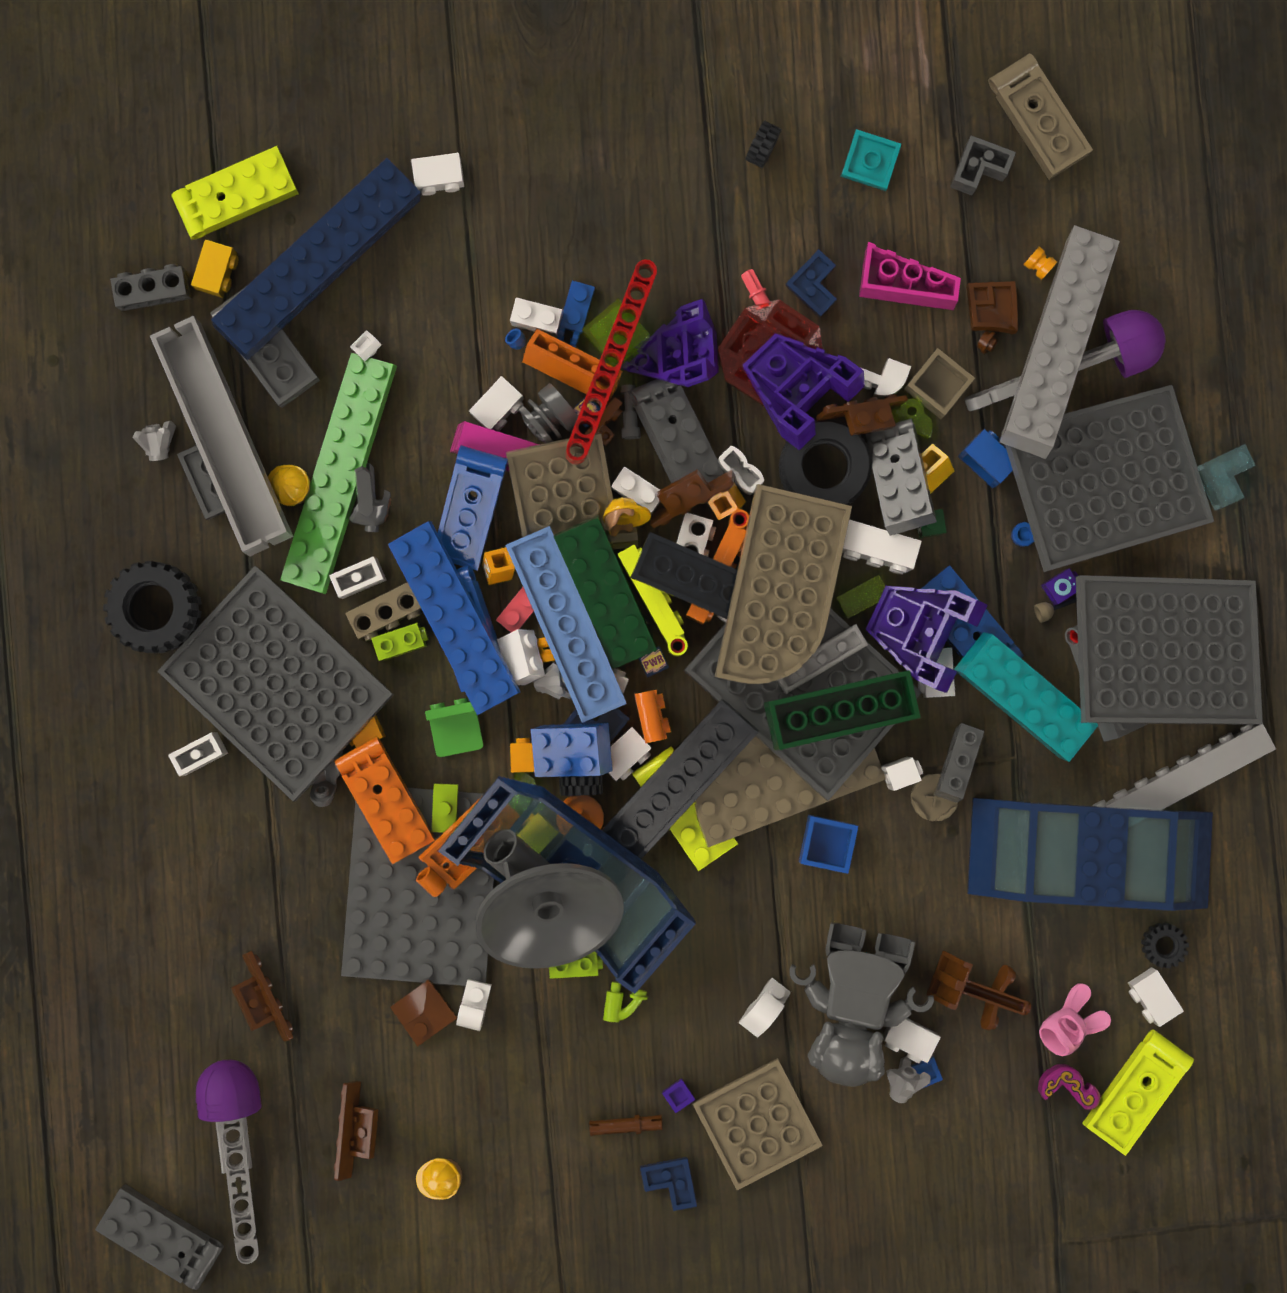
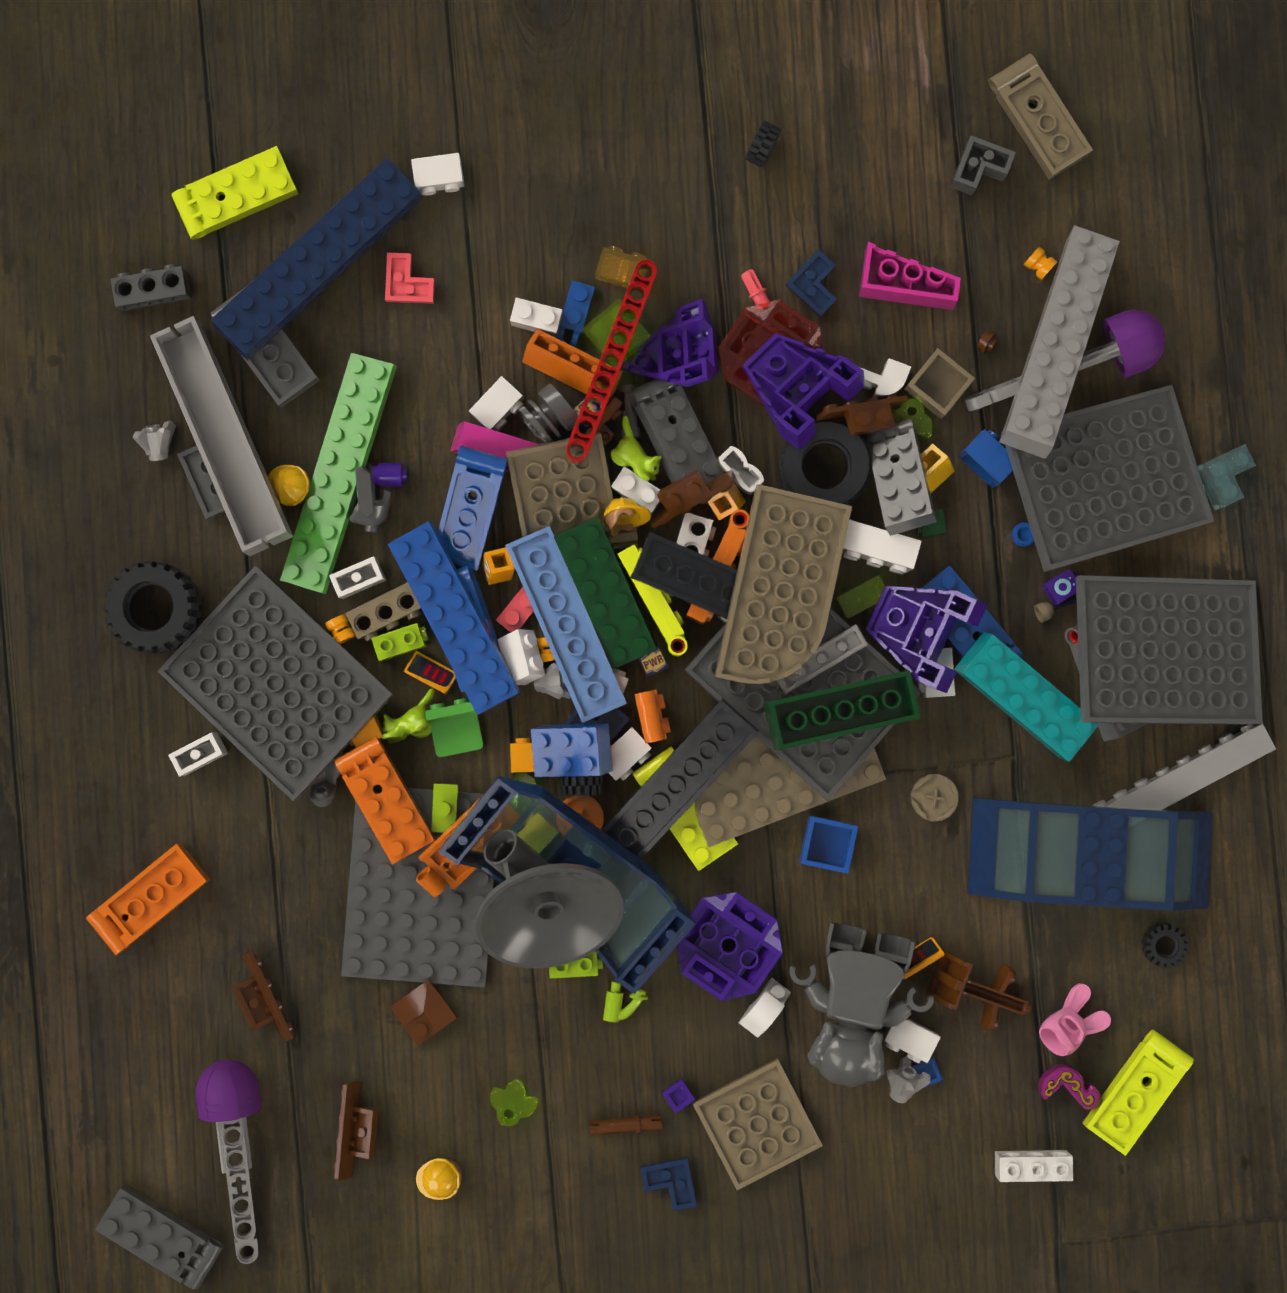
(148, 898): none -> orange hinge
(214, 268): yellow brick -> none
(338, 624): none -> light orange wheel
(365, 345): white plate -> none
(389, 474): none -> dark purple brick
(403, 287): none -> coral plate
(412, 722): none -> lime animal
(430, 672): none -> slope
(473, 1005): white brick -> none
(512, 1099): none -> clear neon green plate
(516, 339): blue hinge -> none
(617, 266): none -> clear yellow brick
(631, 454): none -> lime animal
(733, 971): none -> dark purple piece
(871, 160): teal plate -> none
(902, 773): white brick -> none
(924, 955): none -> slope
(959, 763): dark grey brick -> none
(993, 306): reddish brown plate -> none
(1033, 1166): none -> white brick
(1154, 997): white brick -> none

